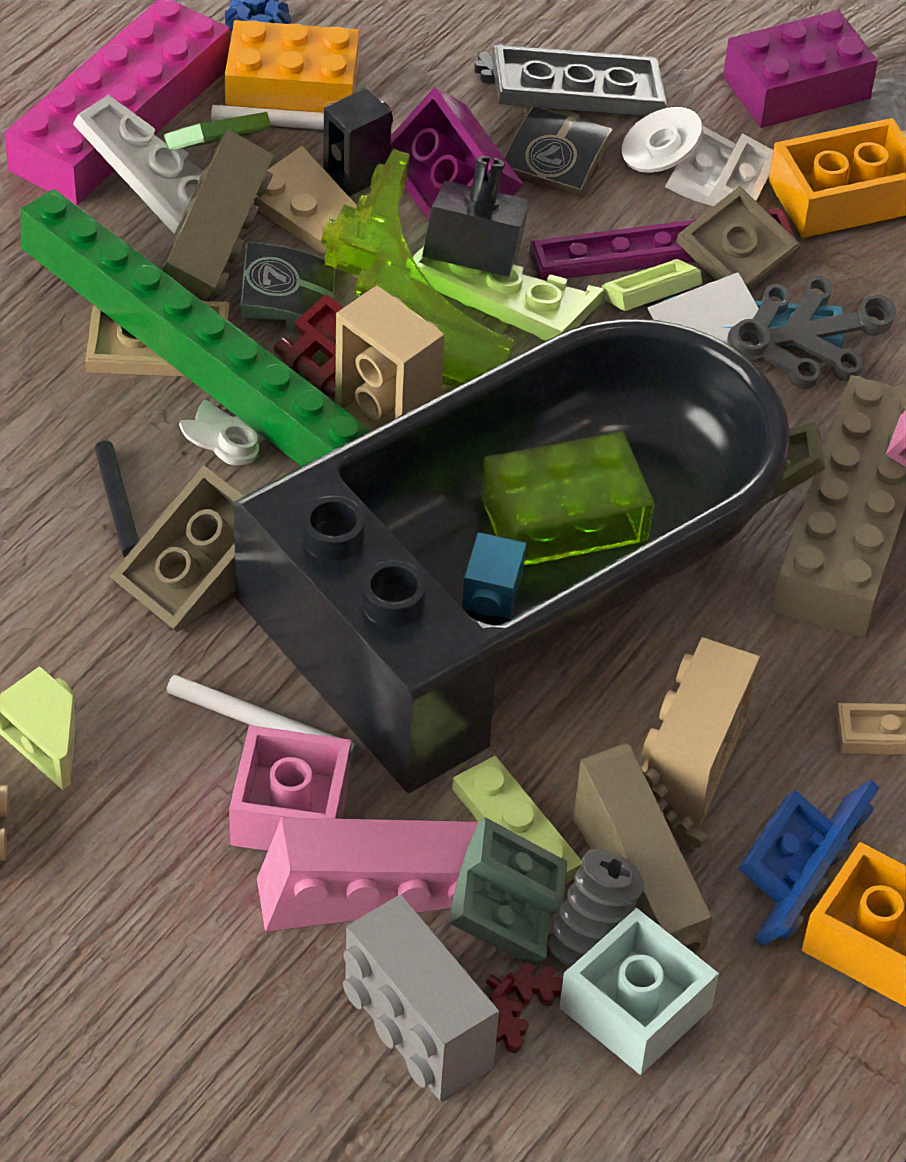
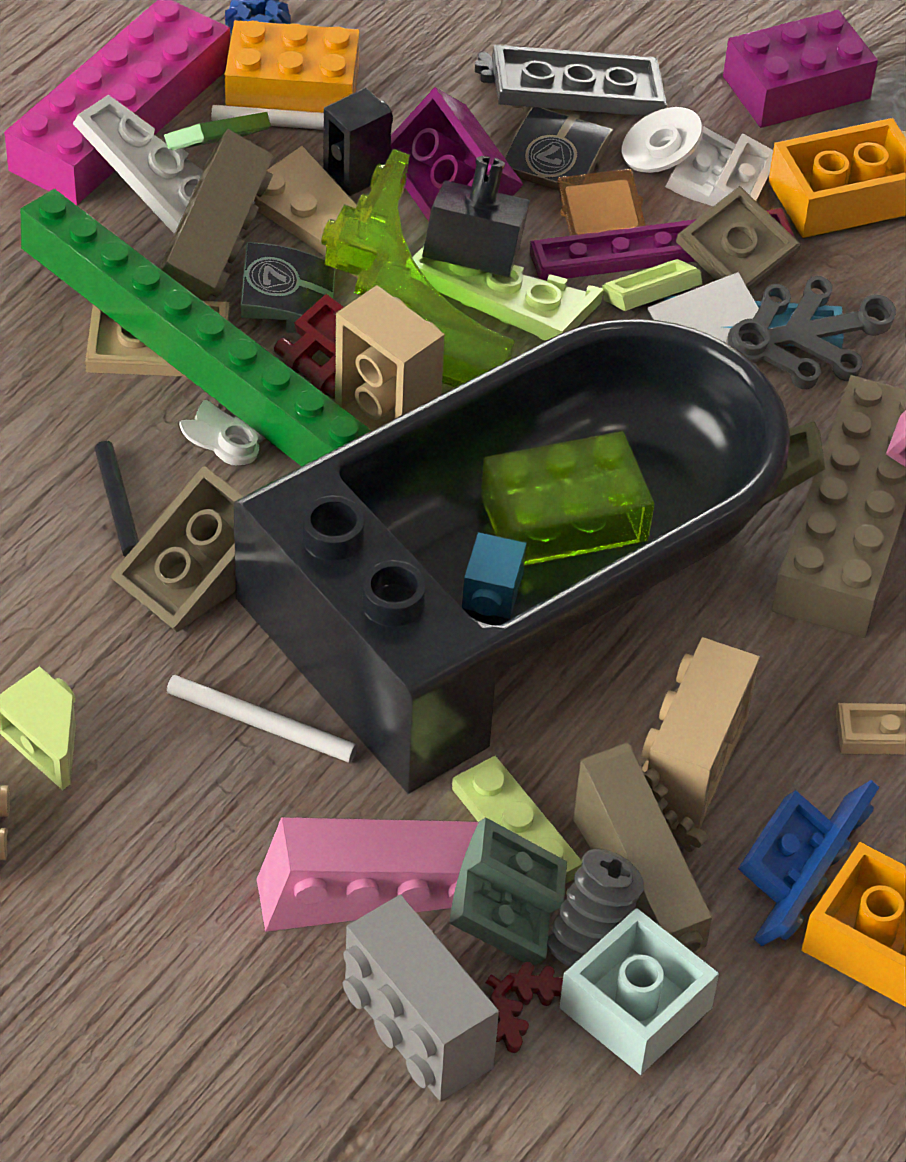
(287, 778): bright pink brick -> none
(600, 202): none -> clear orange piece

